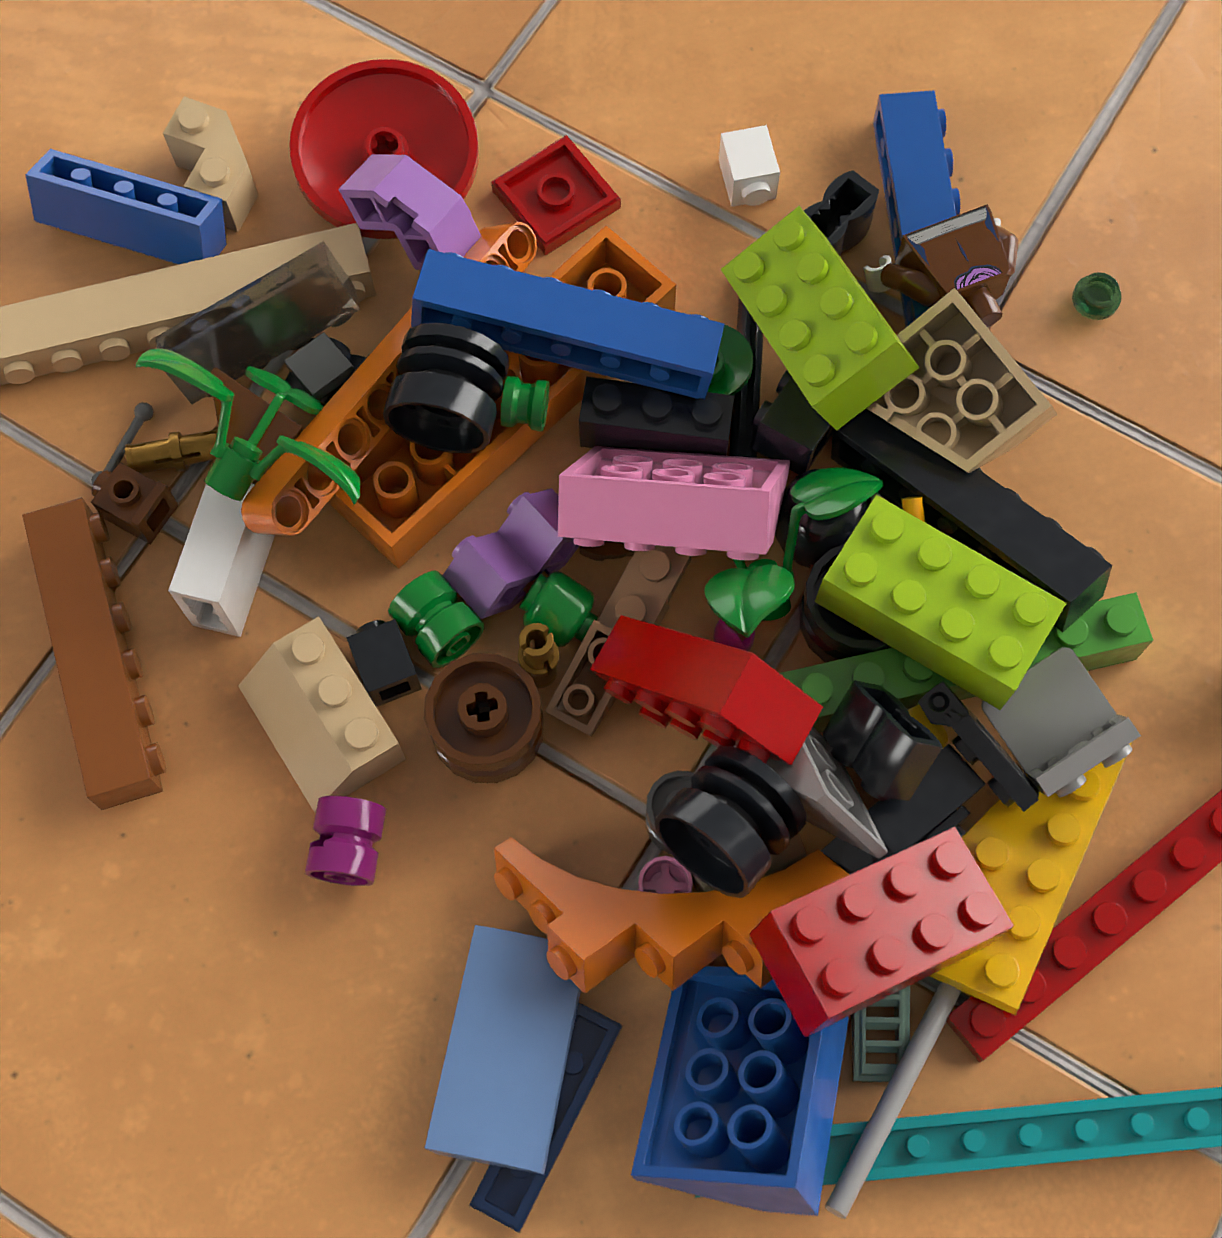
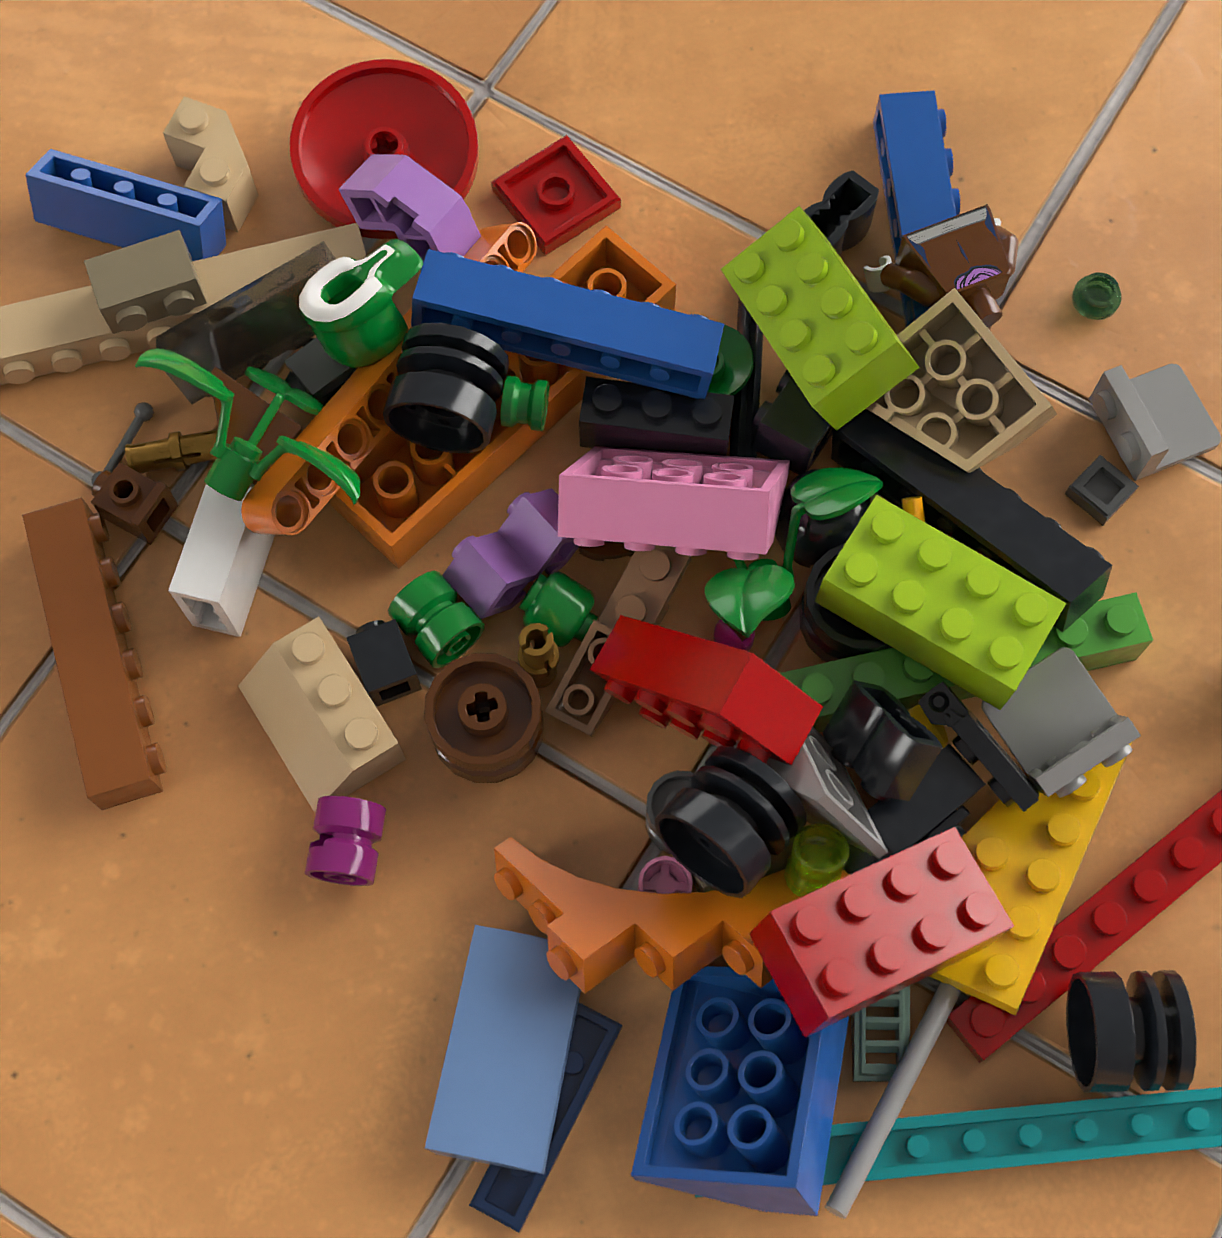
(145, 282): none -> dark tan brick
(354, 307): none -> green piece
(749, 166): white brick -> none
(815, 858): none -> clear neon green wheel
(1101, 490): none -> dark grey tile
(1131, 1031): none -> black wheel
(1153, 418): none -> light grey bracket

